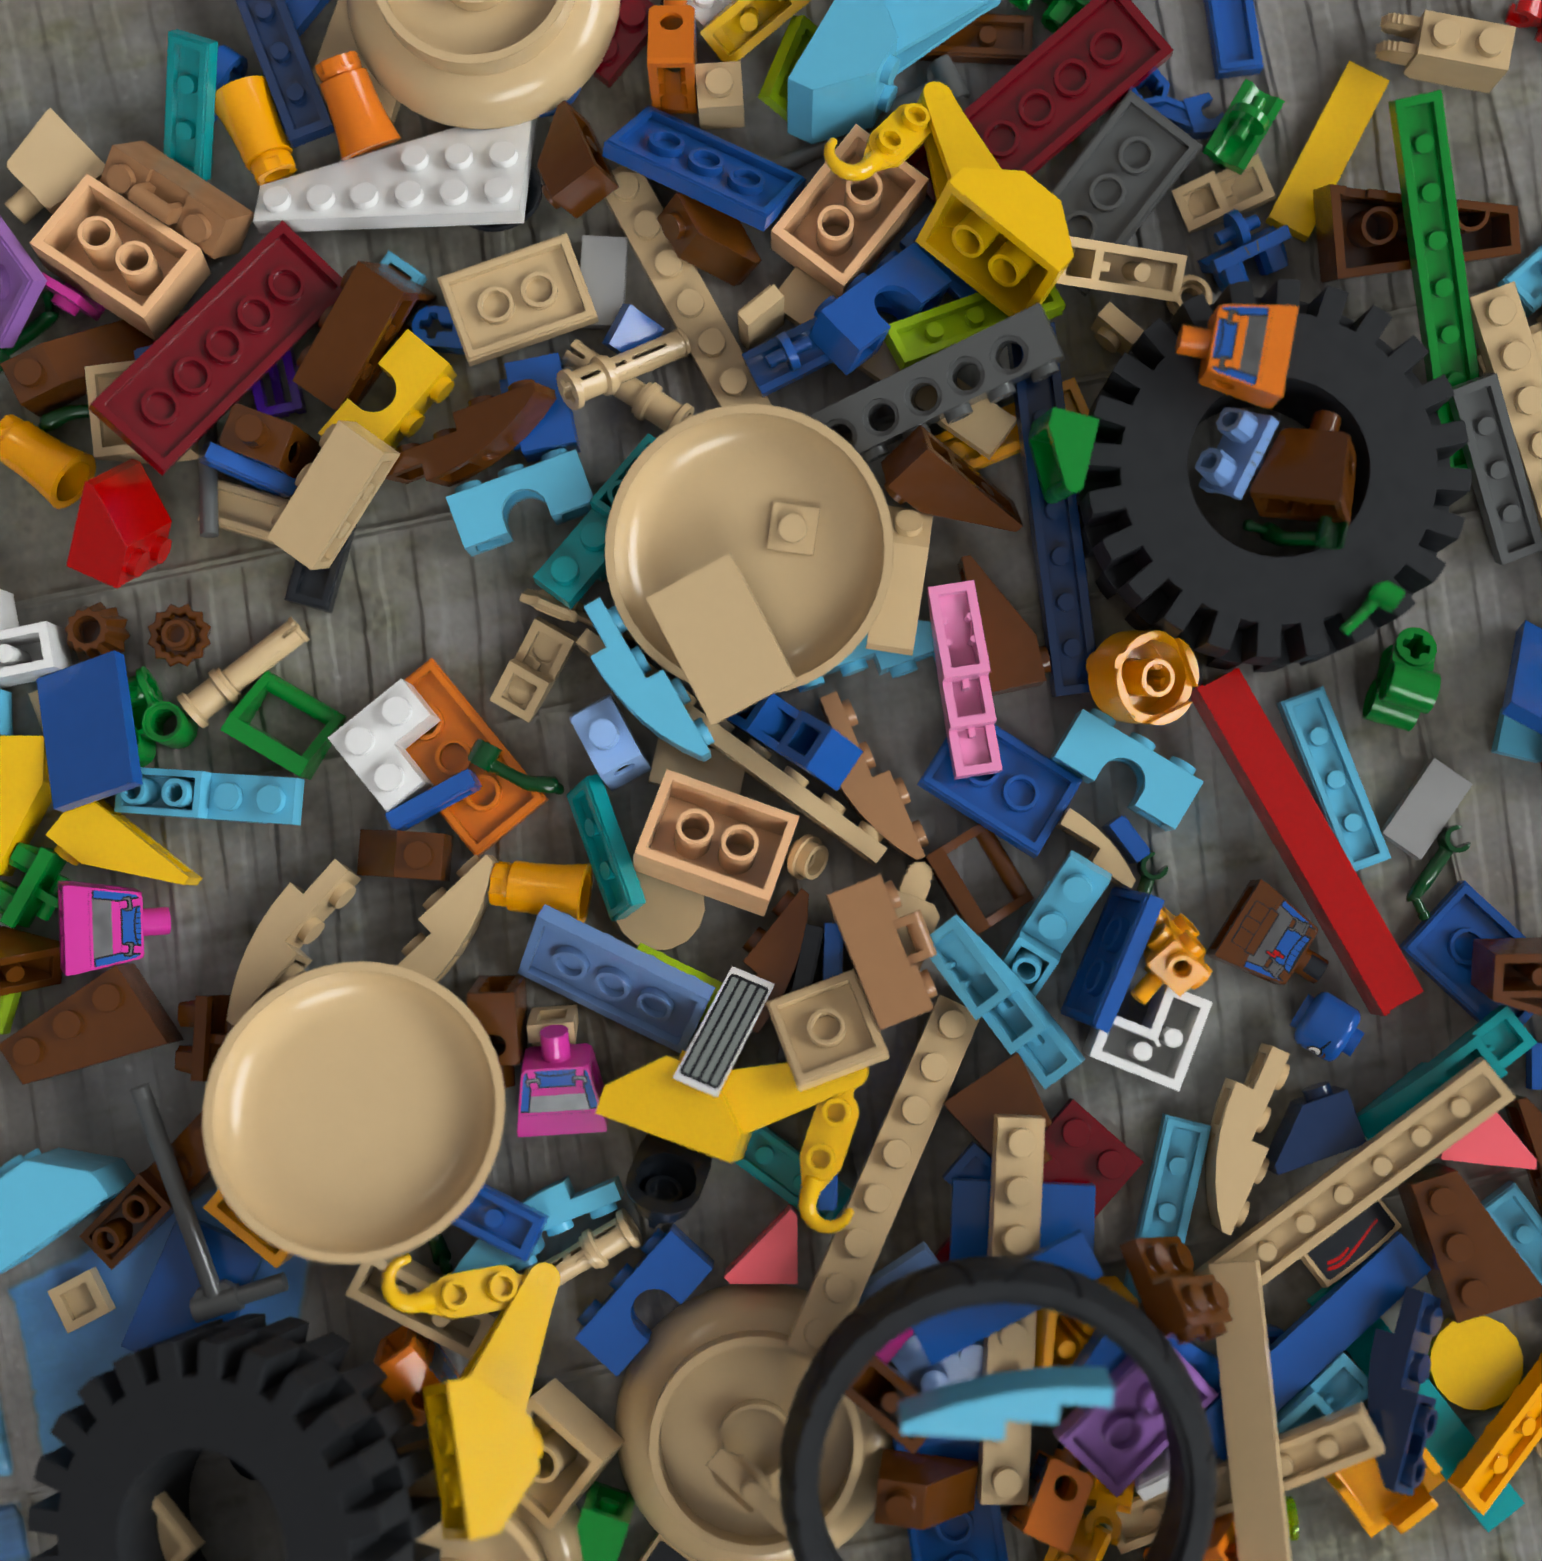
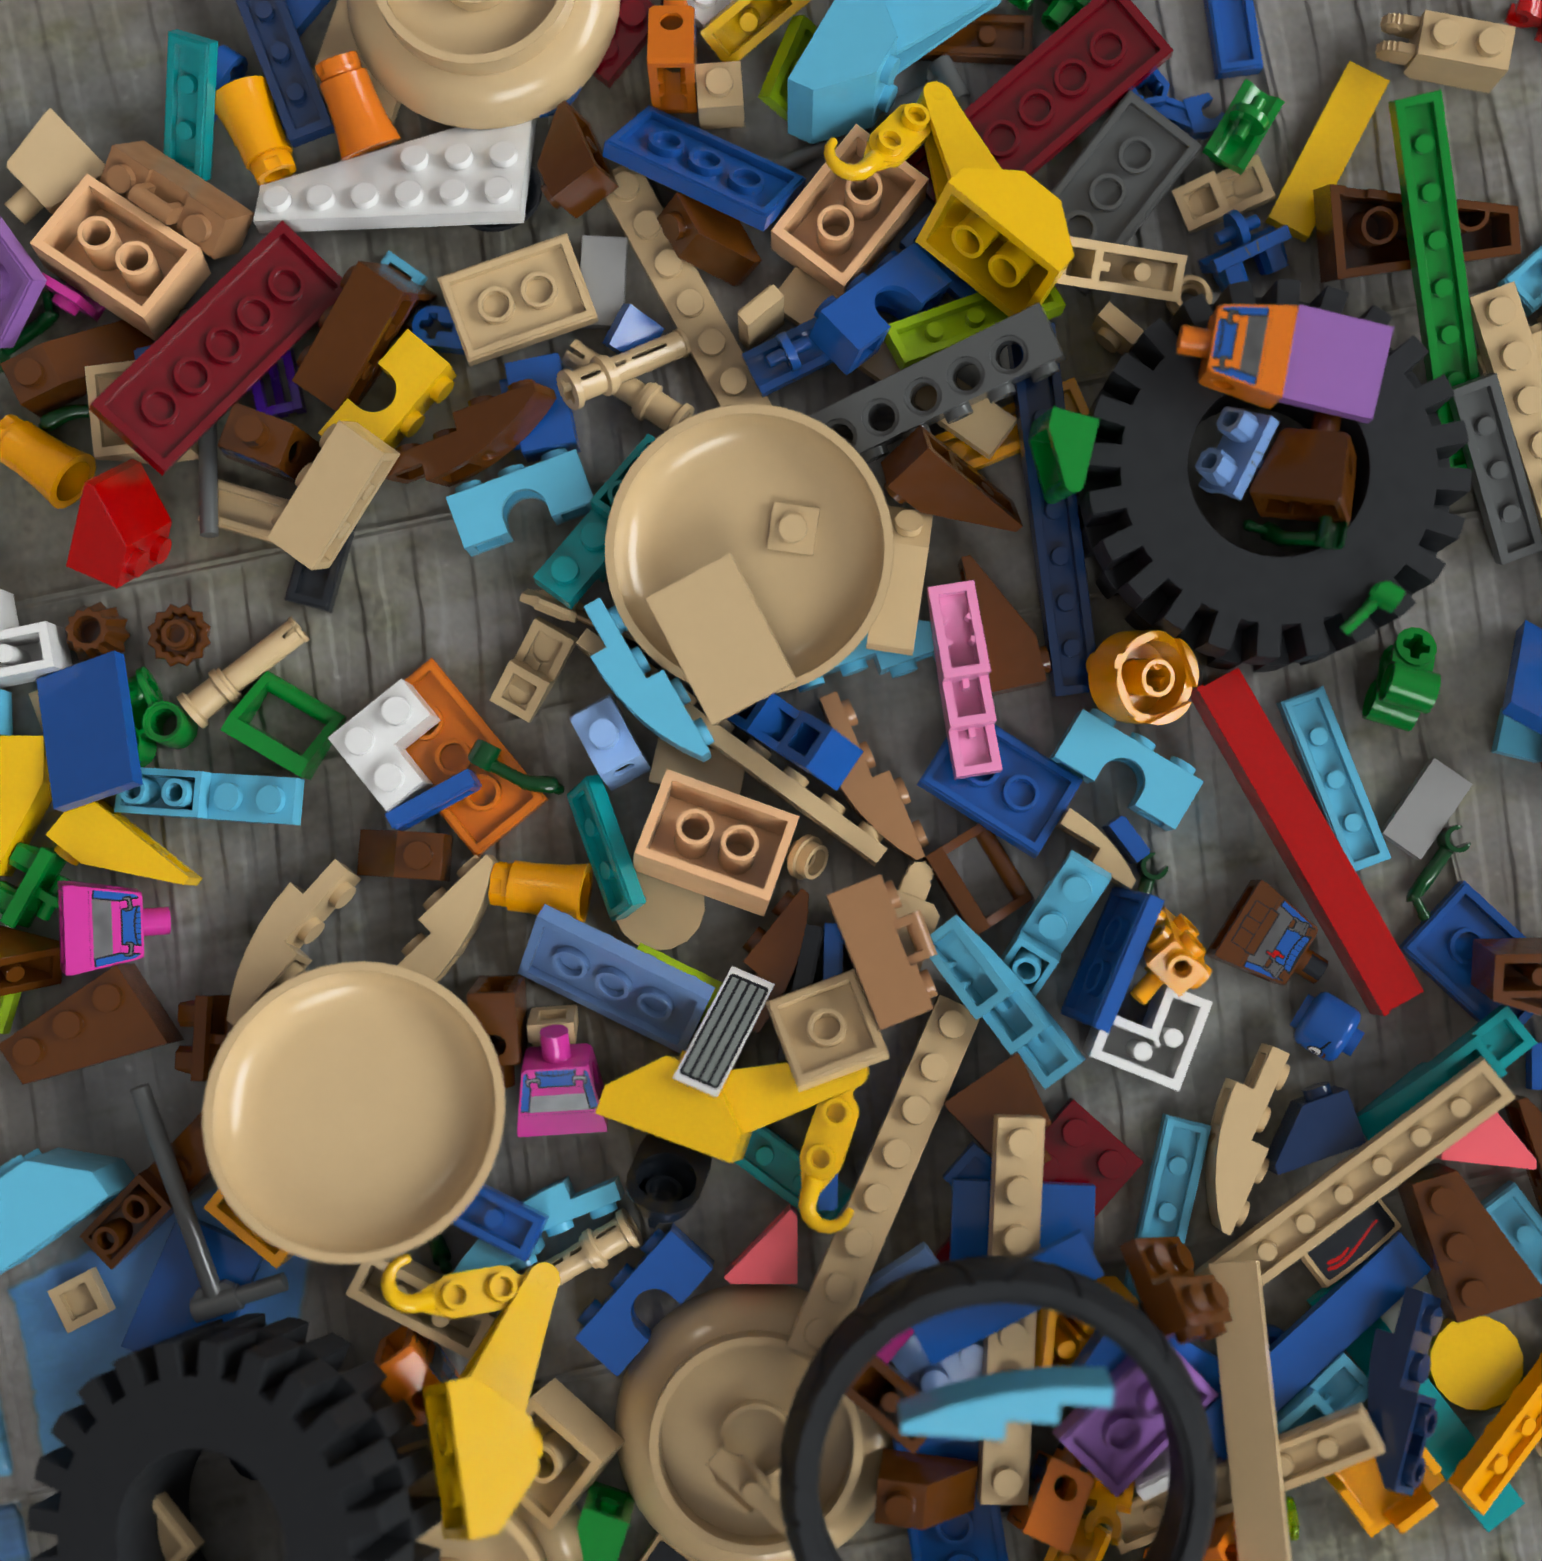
(247, 470): blue tile -> none
(1336, 364): none -> medium lavender tile

